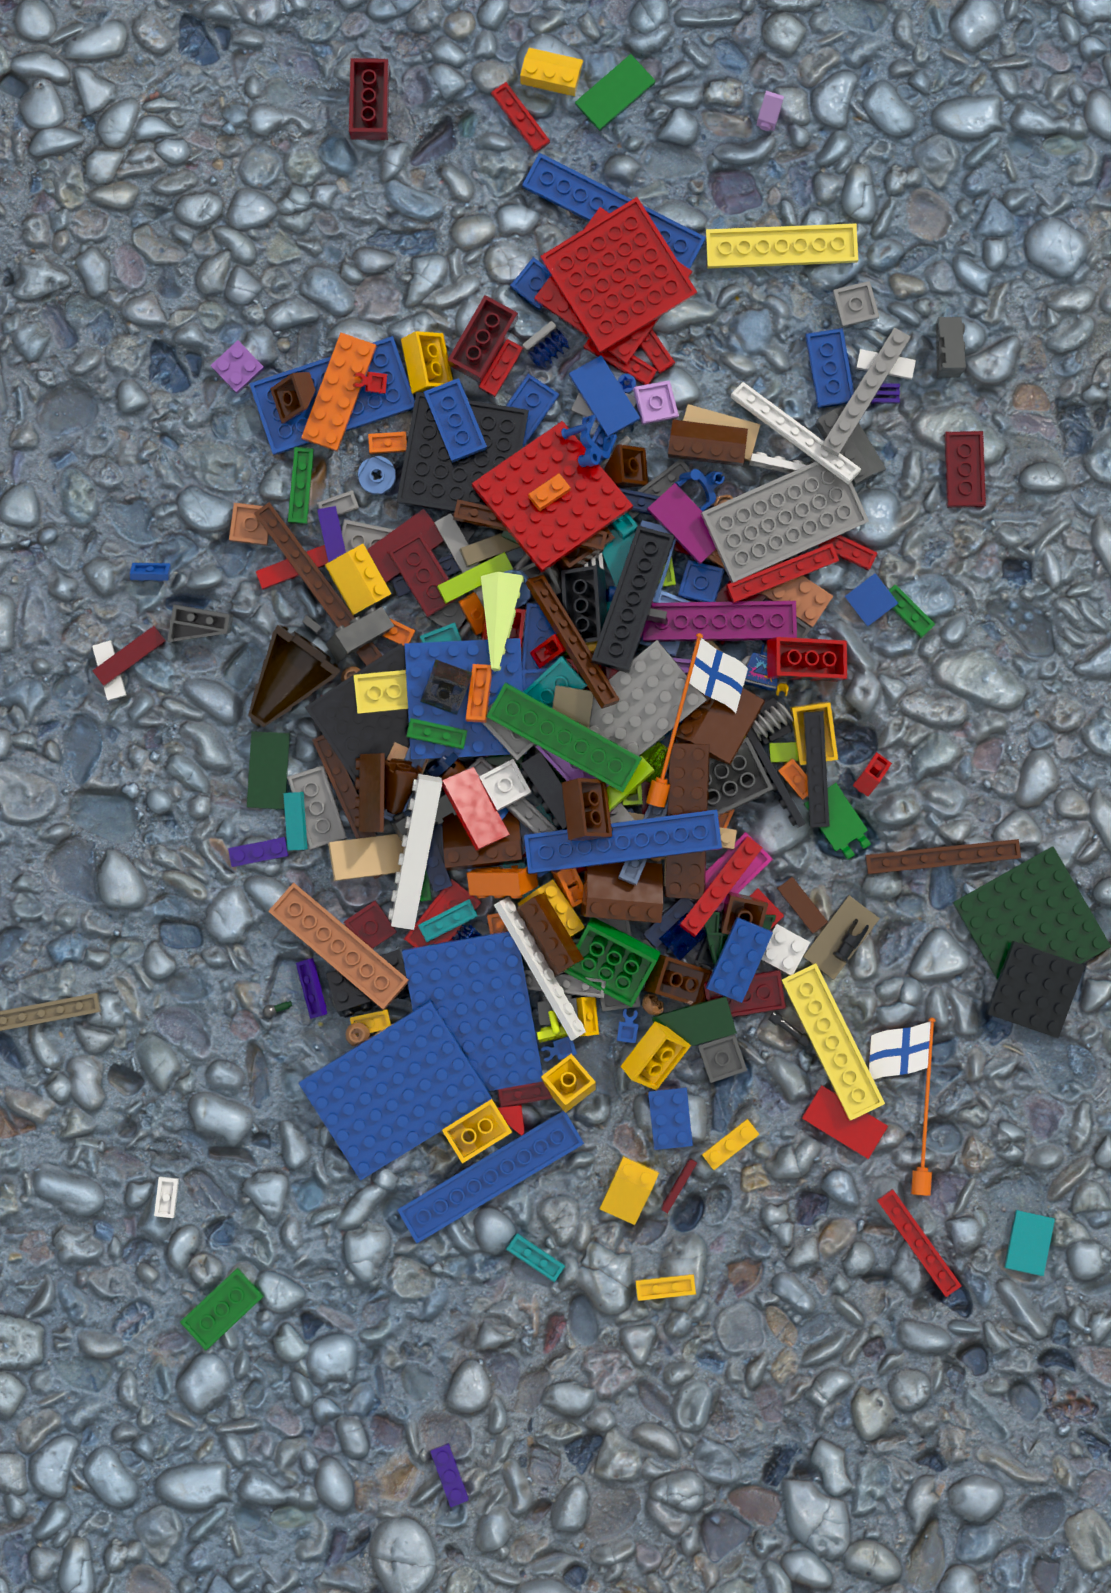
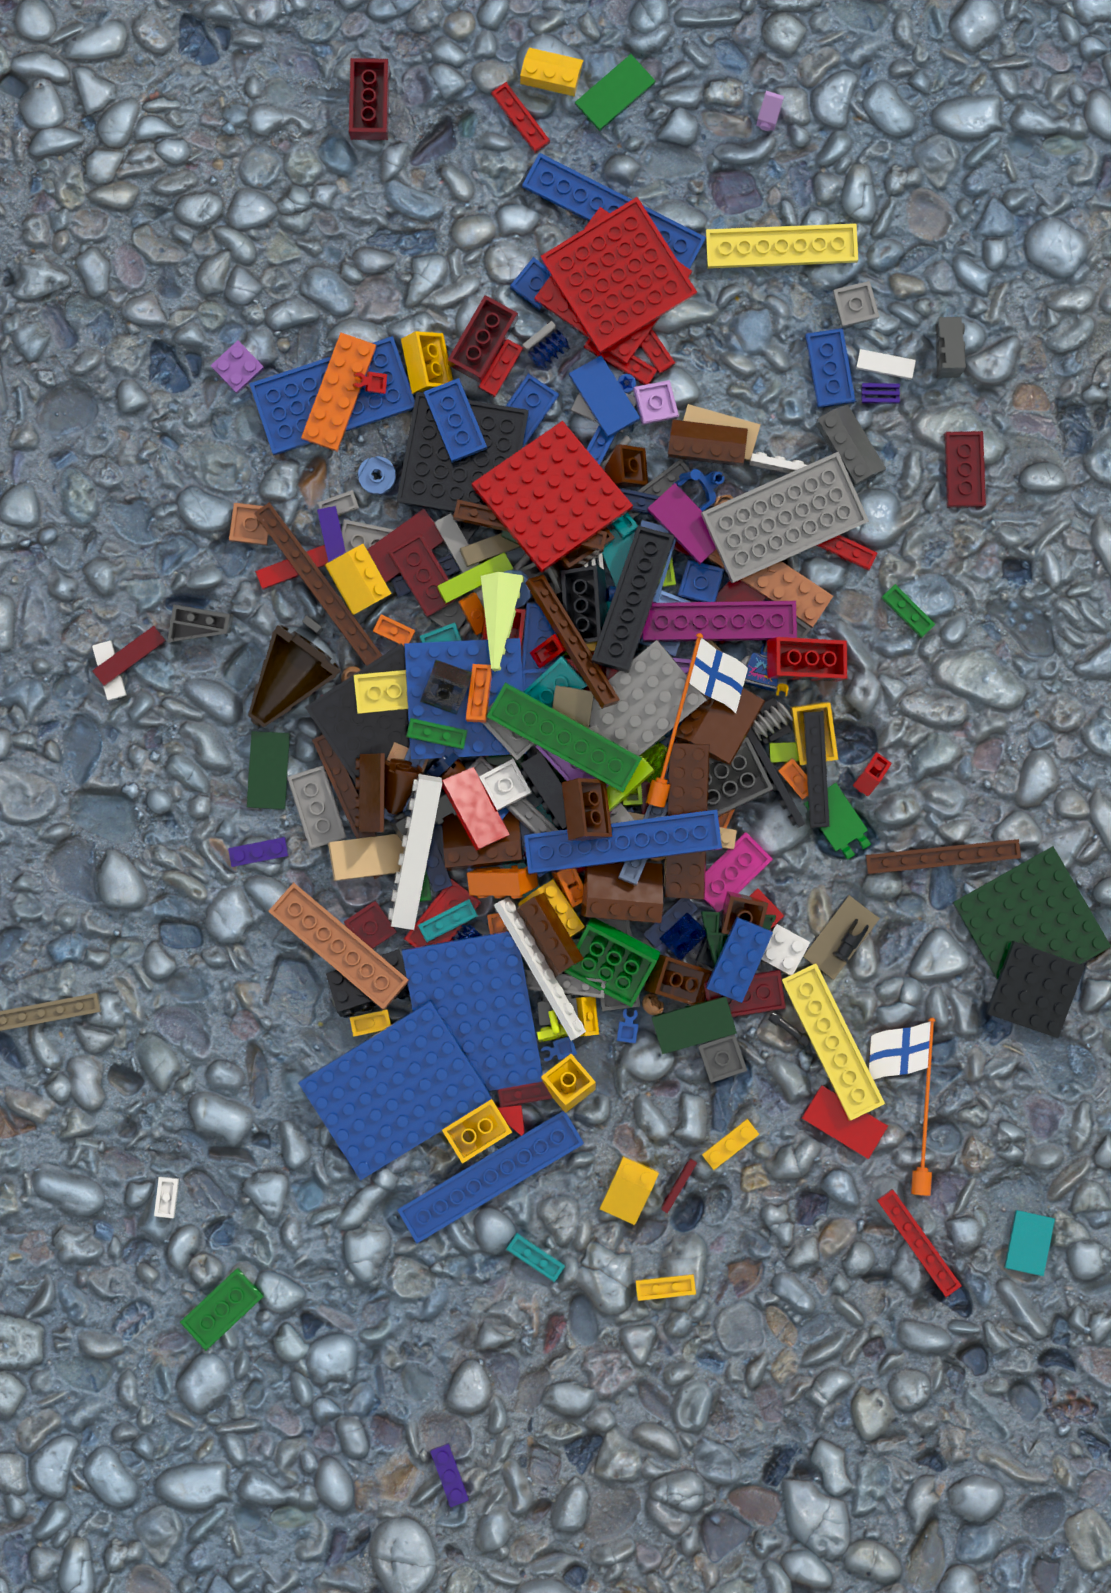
(150, 571): blue plate -> none
(270, 1010): piece -> none
(293, 395): reddish brown slope -> none
(295, 821): teal tile -> none
(300, 485): green plate -> none
(311, 988): dark purple plate -> none
(354, 1028): medium nougat plate -> none
(359, 633): dark grey wedge -> none
(387, 442): orange plate -> none
(549, 492): orange plate -> none
(593, 453): blue piece -> none
(655, 1056): yellow slope -> none
(657, 616): dark grey tile -> none
(670, 1118): blue plate -> none
(720, 886): red plate -> none
(782, 573): red plate -> none
(794, 432): white tile -> none
(802, 905): reddish brown tile -> none
(865, 392): light grey plate -> none
(871, 599): blue tile -> none

